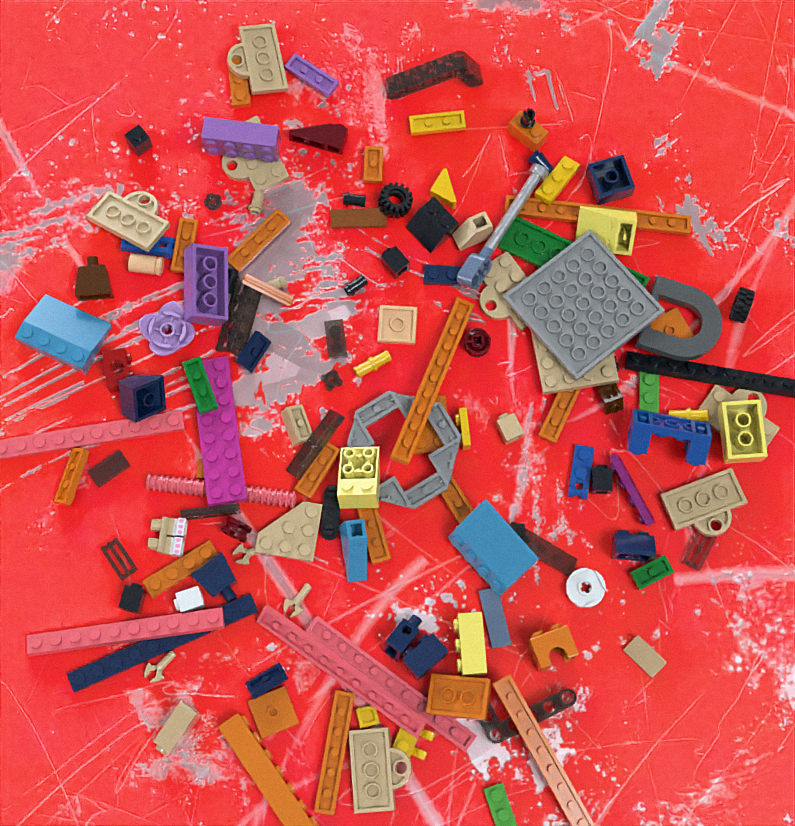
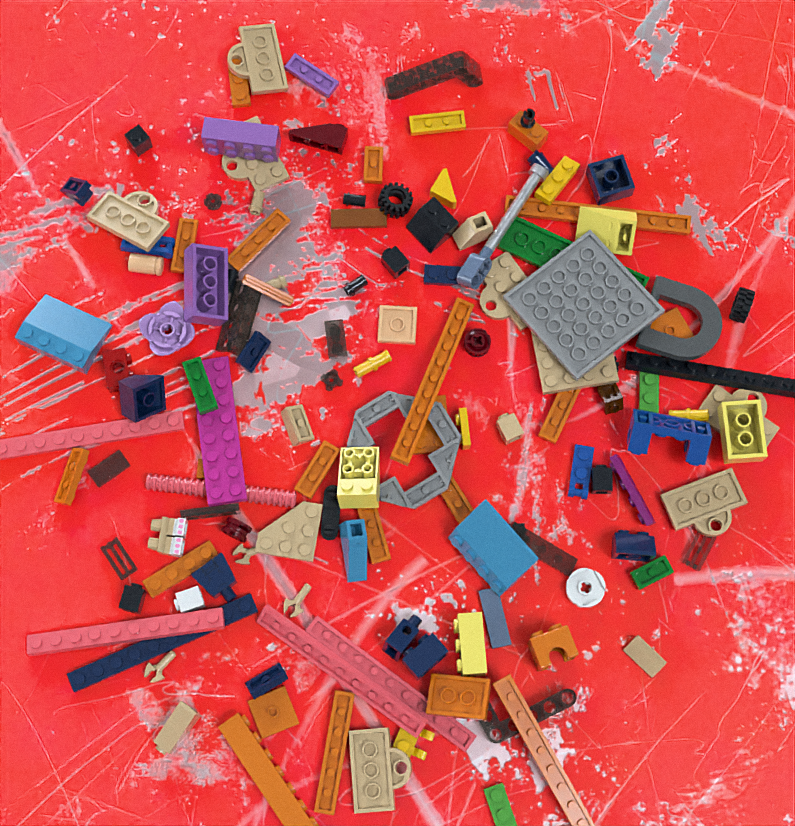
(77, 190): none -> dark blue slope
(93, 281): reddish brown torso -> none
(315, 444): clear smoke tile -> none
(367, 716): yellow tile -> none

